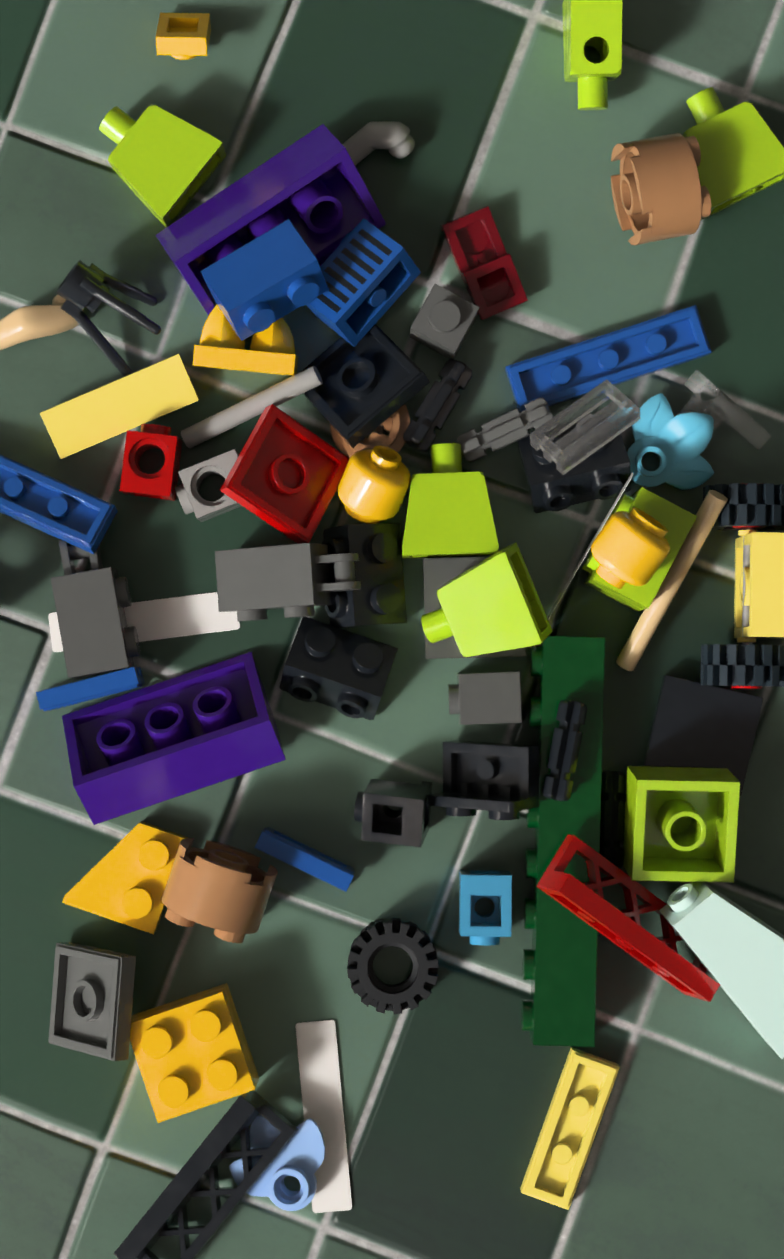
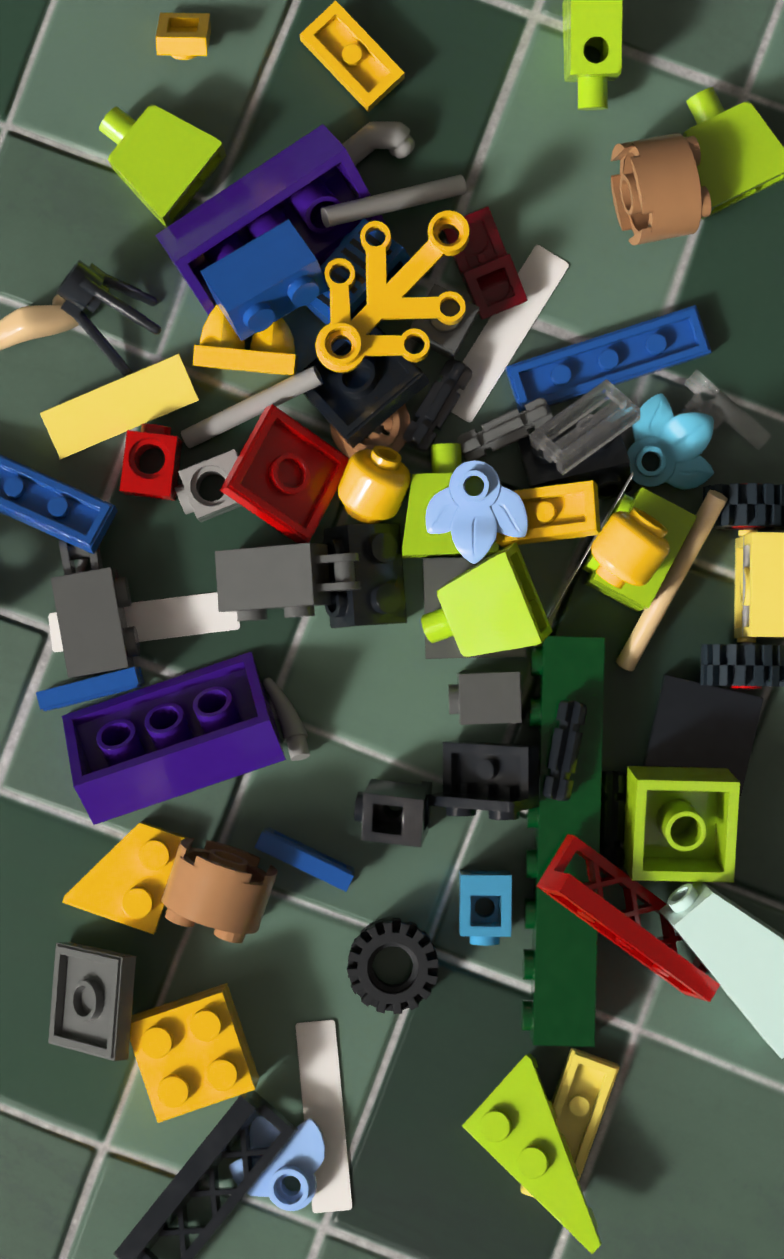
(291, 724): none -> light grey helmet
(337, 669): black bracket -> none
(352, 56): none -> yellow plate
(386, 299): none -> yellow plant
(393, 200): none -> light grey bar
(476, 518): none -> light blue plate
(507, 330): none -> white sticker
(523, 1136): none -> lime wing
(558, 513): none -> yellow tile

